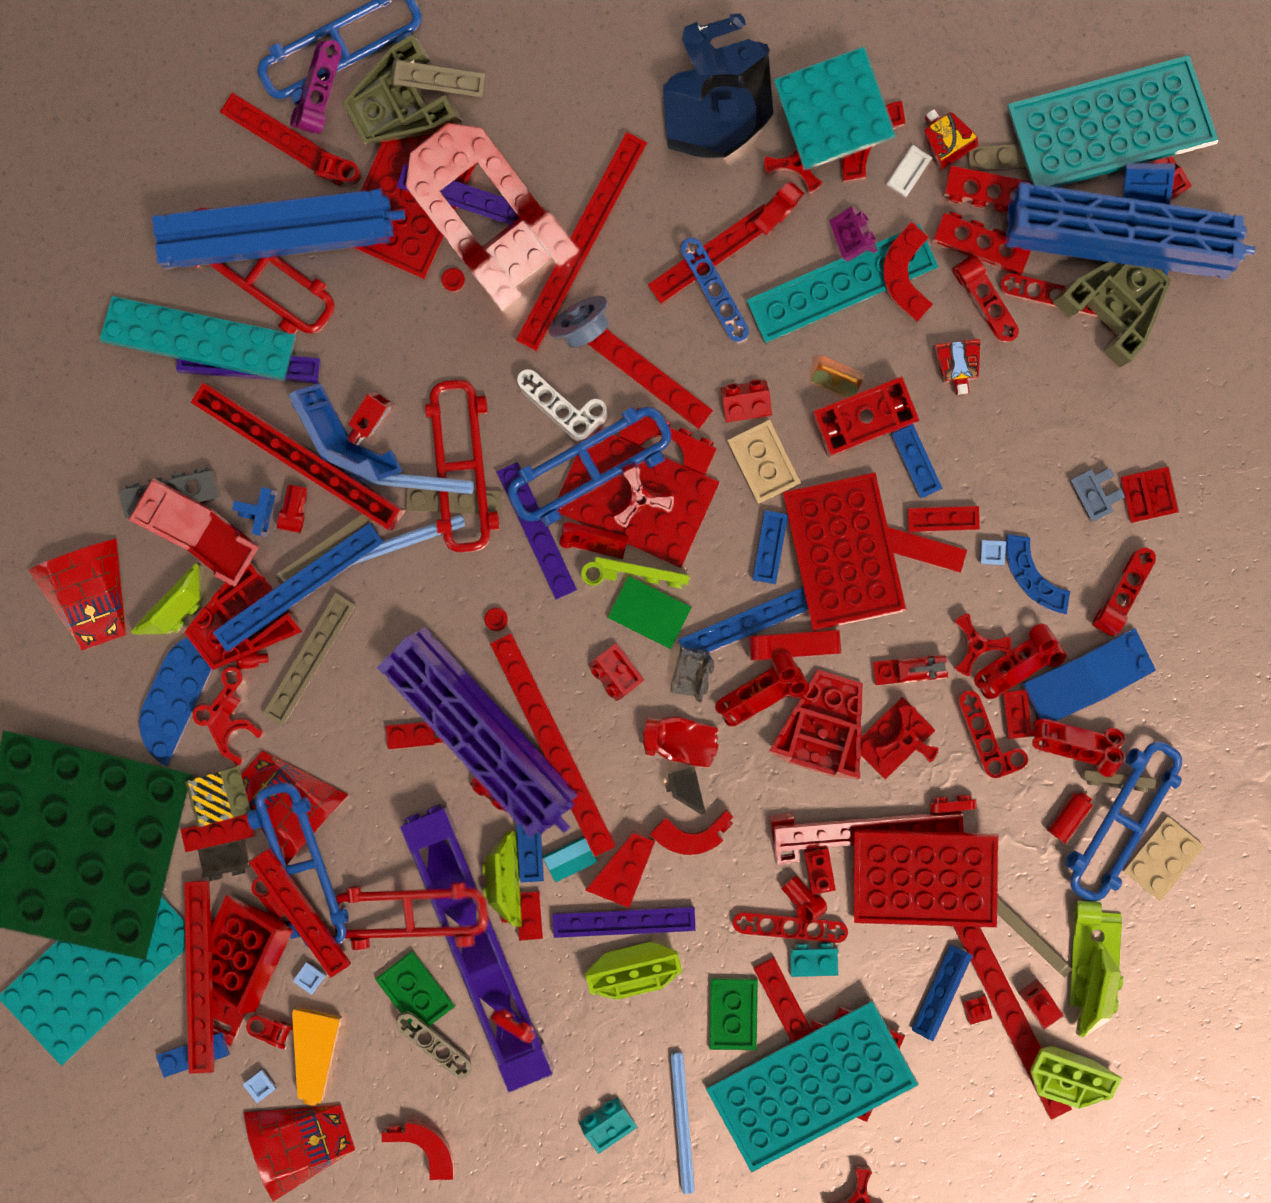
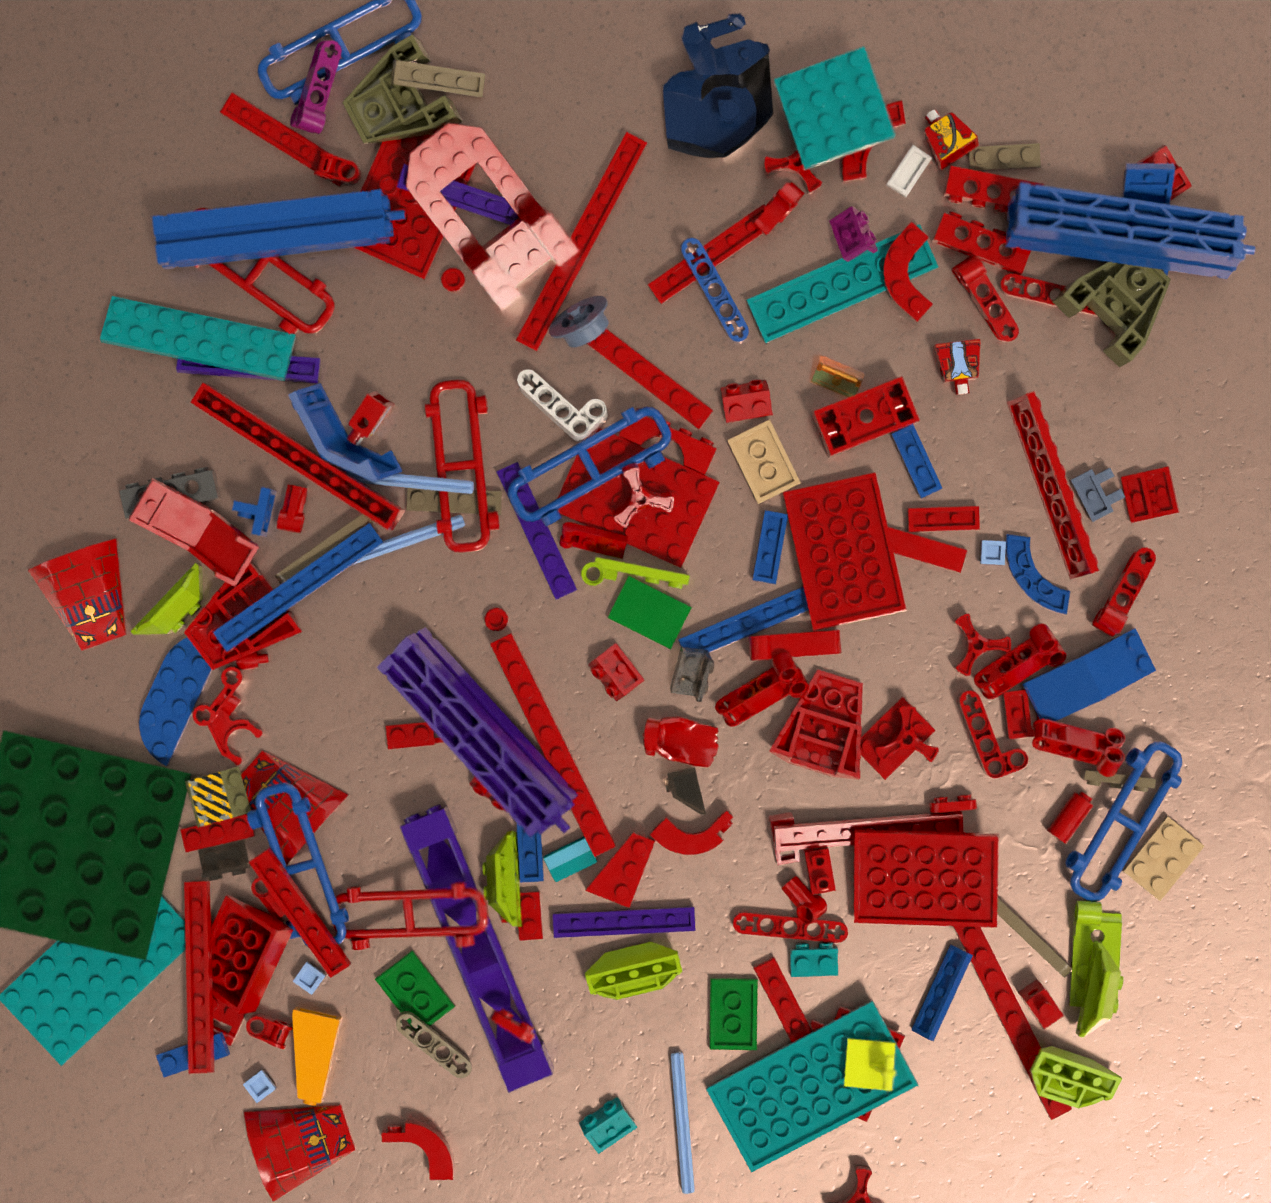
(309, 659): dark tan plate -> none
(870, 1064): none -> neon yellow plate
(910, 669): red plate -> none
(977, 1009): red tile -> none
(1052, 485): none -> red plate
(1112, 123): teal plate -> none

